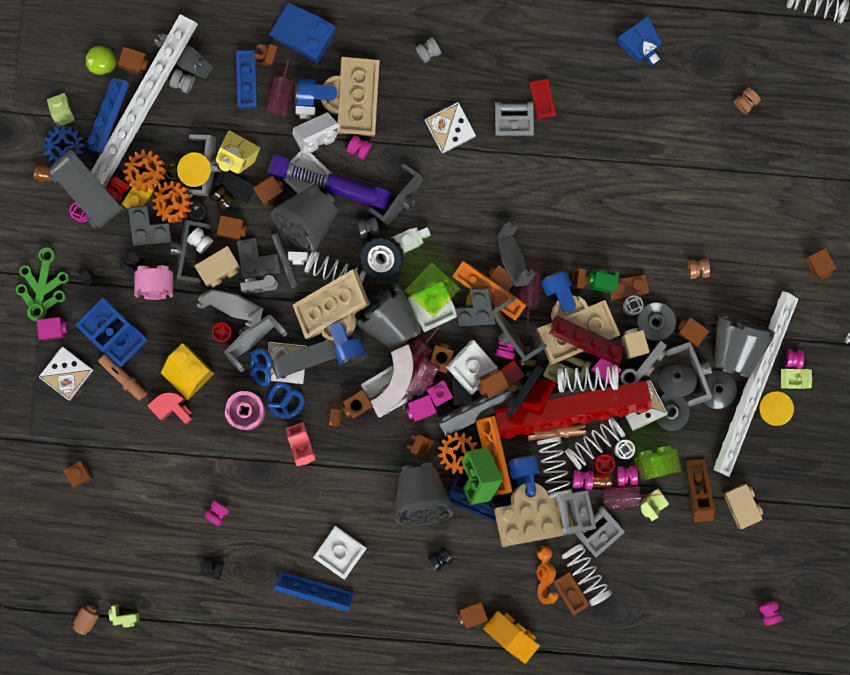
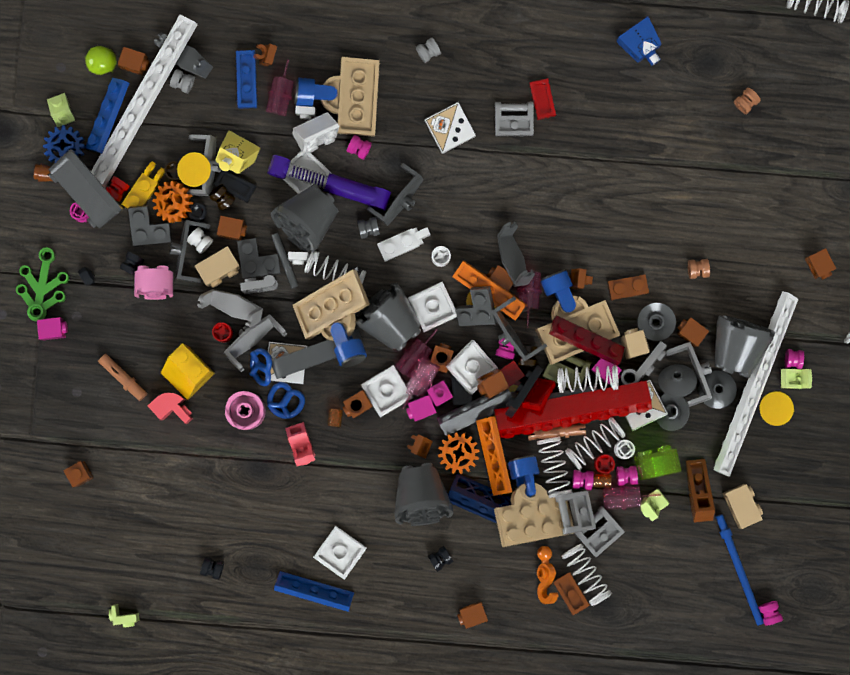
(66, 373): tile -> none
(85, 619): nougat brick -> none
(112, 332): blue bracket -> none
(146, 164): orange gear -> none
(219, 509): dark pink wheel -> none
(269, 190): dark orange brick -> none
(303, 32): blue slope -> none
(390, 249): black wheel -> none
(399, 381): tile -> none
(432, 290): clear neon green brick -> none
(441, 256): none -> white wheel
(482, 474): bright green brick -> none
(512, 636): light orange brick -> none
(603, 281): green brick -> none
(629, 305): light grey wheel -> none
(726, 535): none -> blue bar

